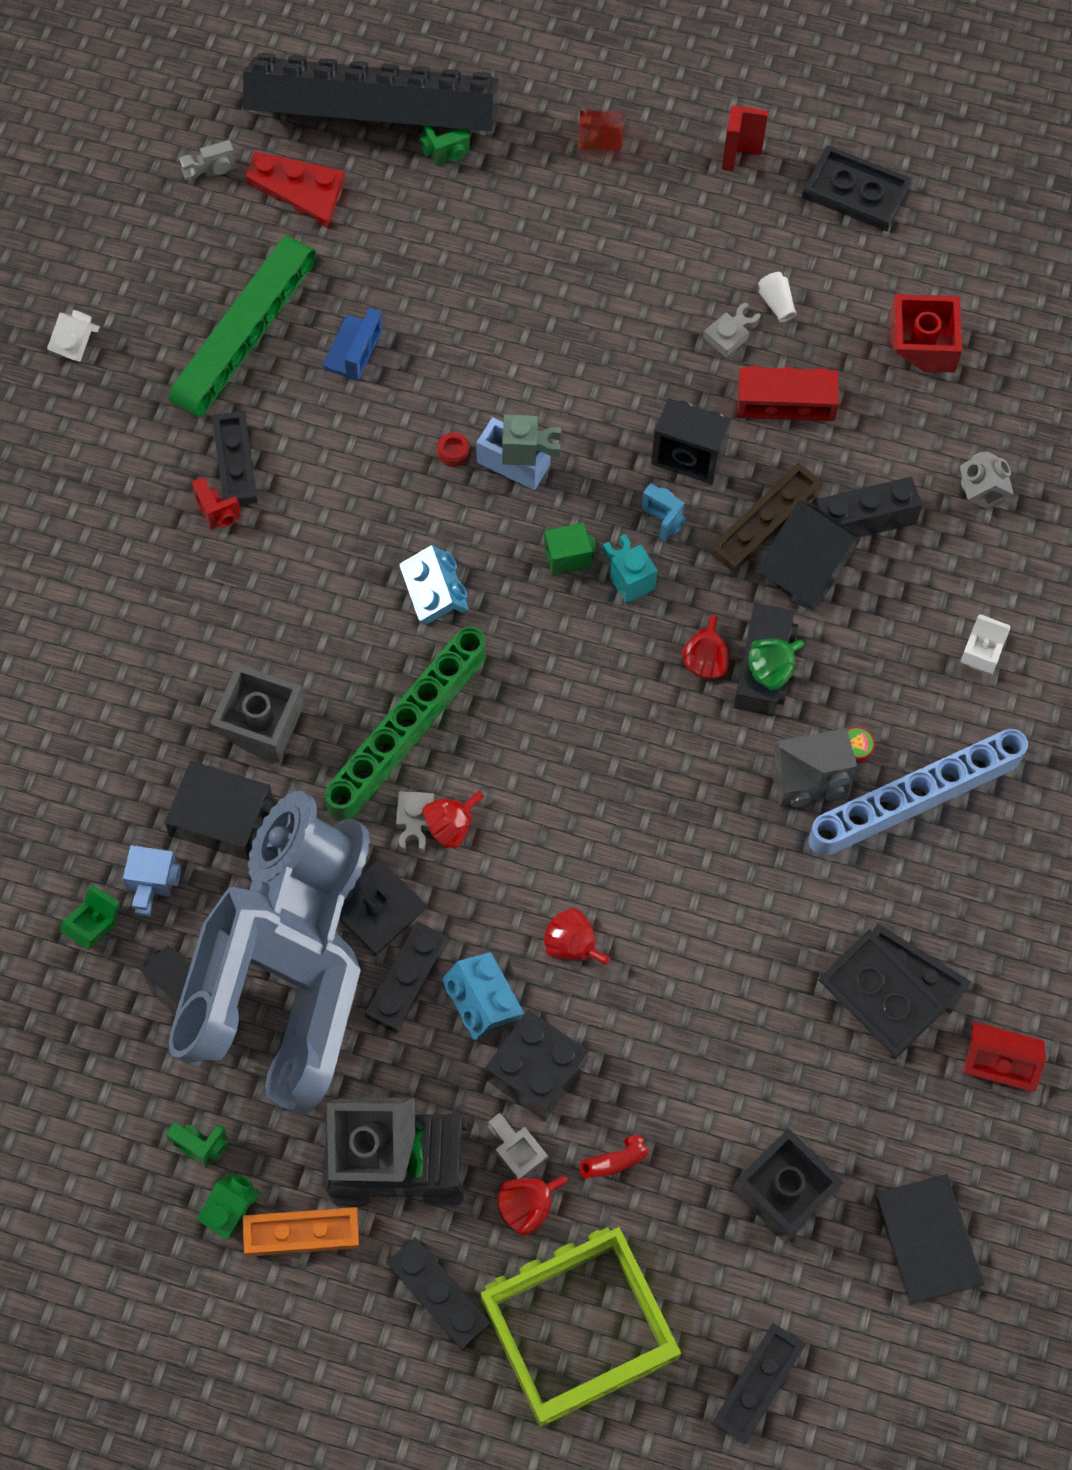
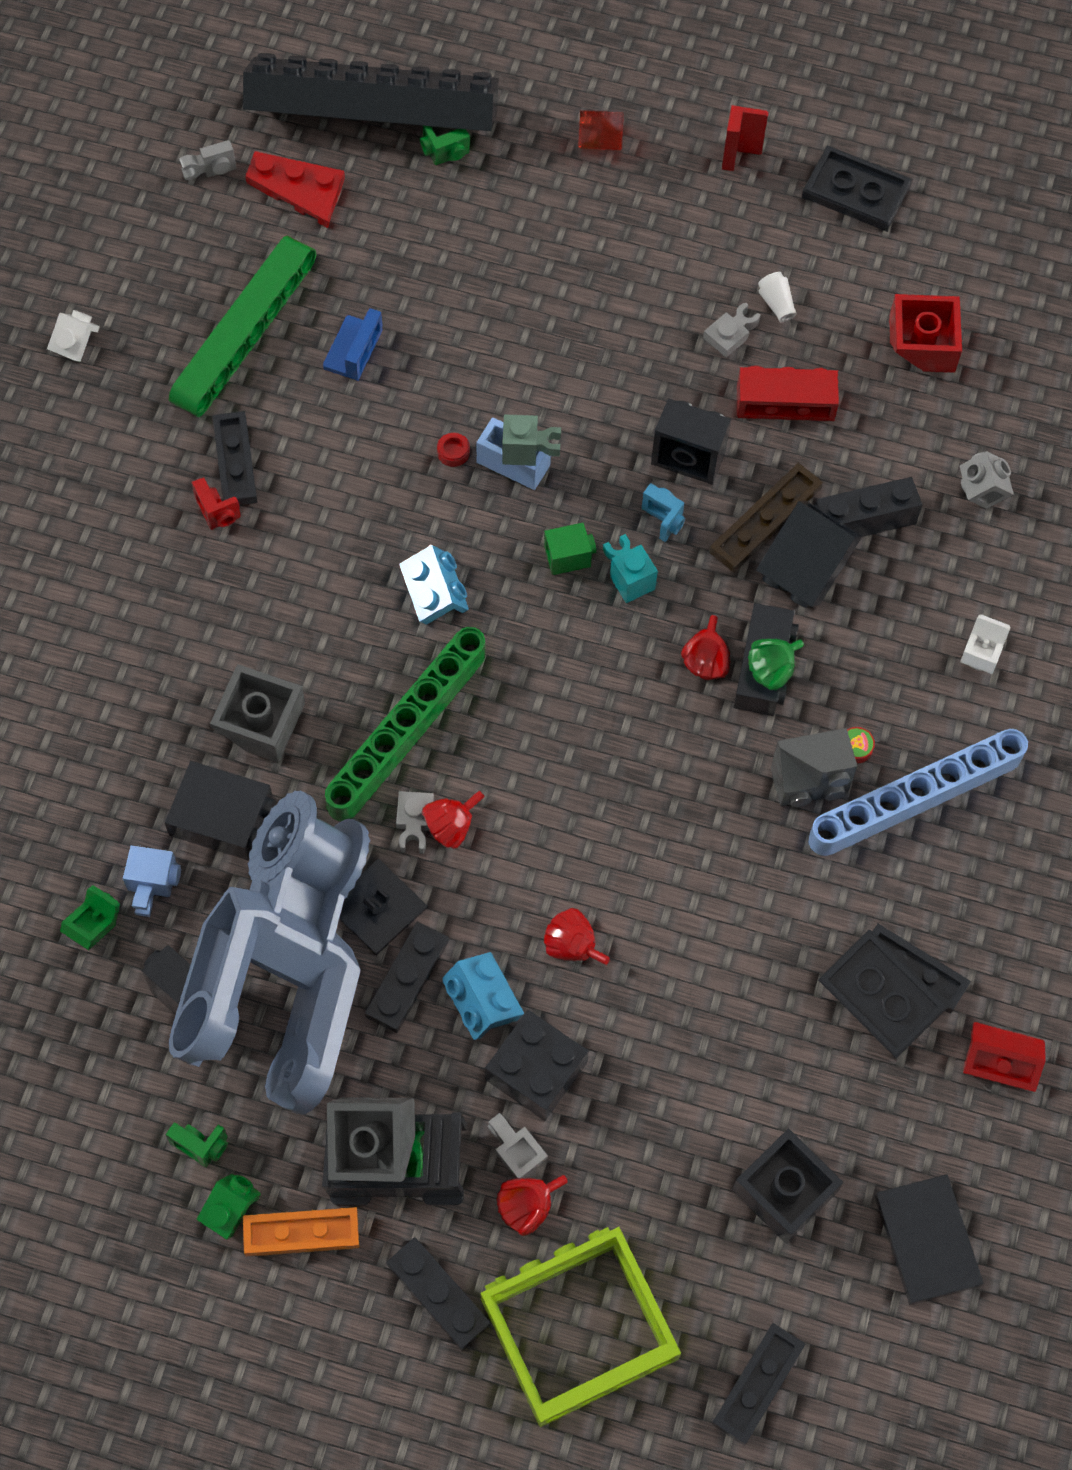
(615, 1162): red arm -> none

